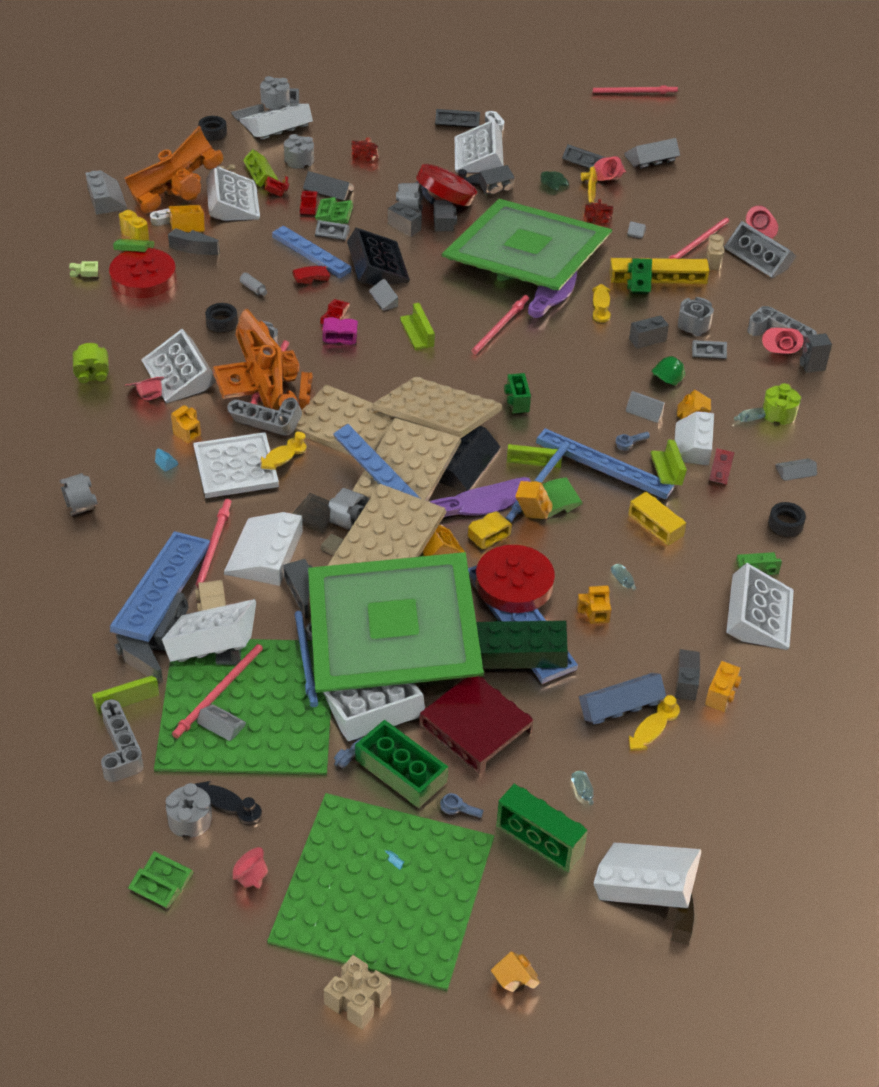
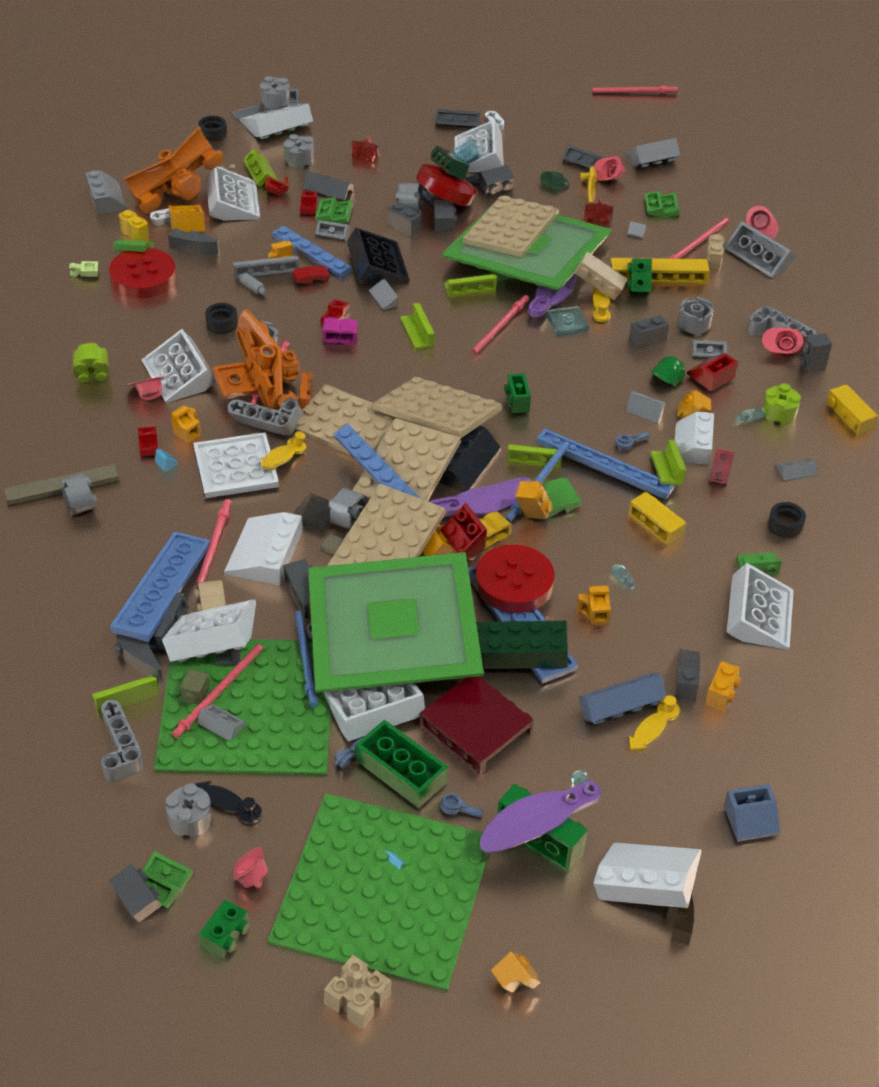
(52, 486): none -> dark tan tile
(135, 892): none -> dark grey brick
(147, 441): none -> red slope
(194, 687): none -> olive brick
(224, 929): none -> green brick
(266, 266): none -> light grey tile
(281, 249): none -> light orange brick
(449, 162): none -> dark green brick
(465, 532): none -> red slope
(468, 151): none -> clear light blue tile
(471, 285): none -> lime panel
(511, 226): none -> tan plate
(536, 816): none -> medium lavender plant
(567, 320): none -> clear light blue tile
(600, 275): none -> tan brick
(662, 205): none -> bright green slope
(714, 371): none -> red slope
(752, 812): none -> sand blue slope
(852, 409): none -> yellow brick

